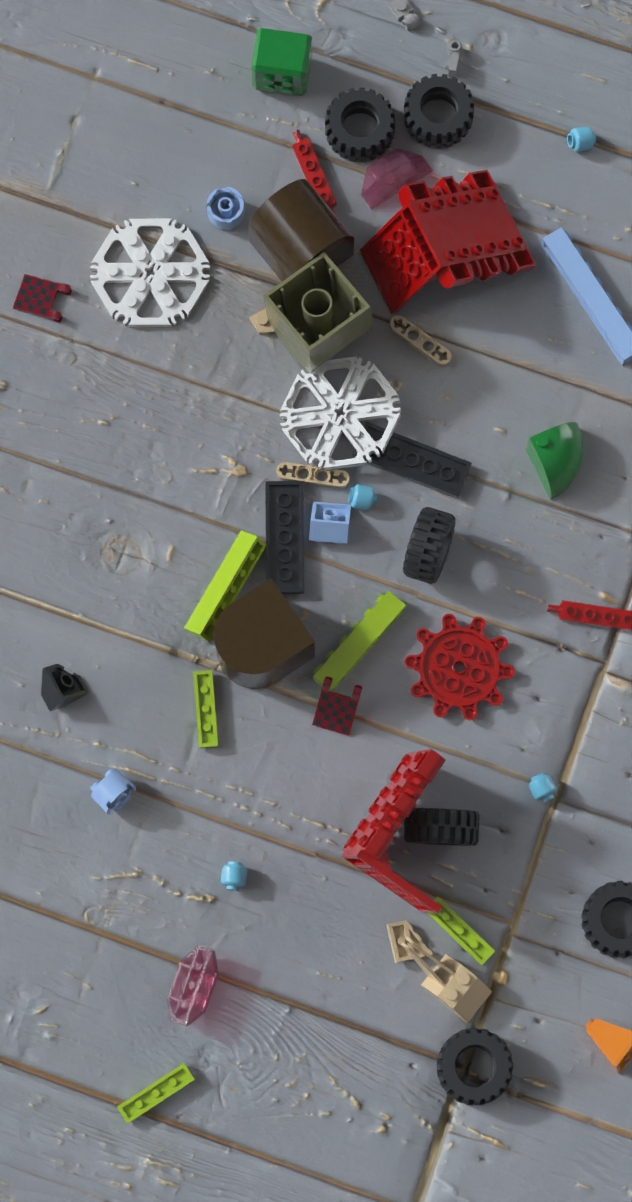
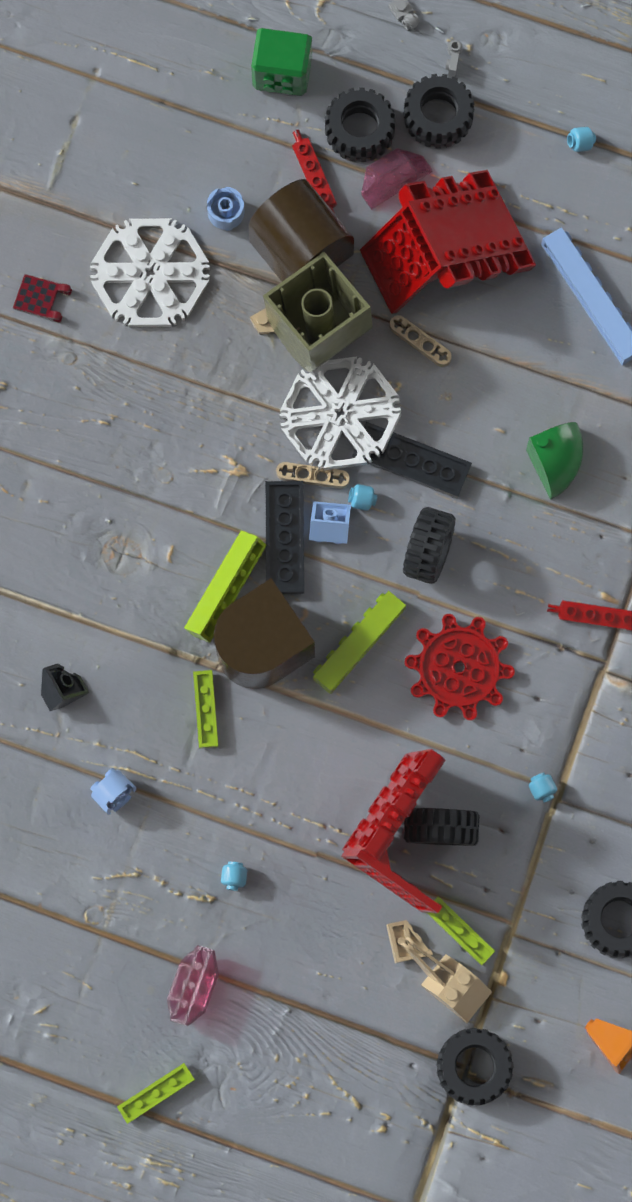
(336, 710): dark red flag -> none

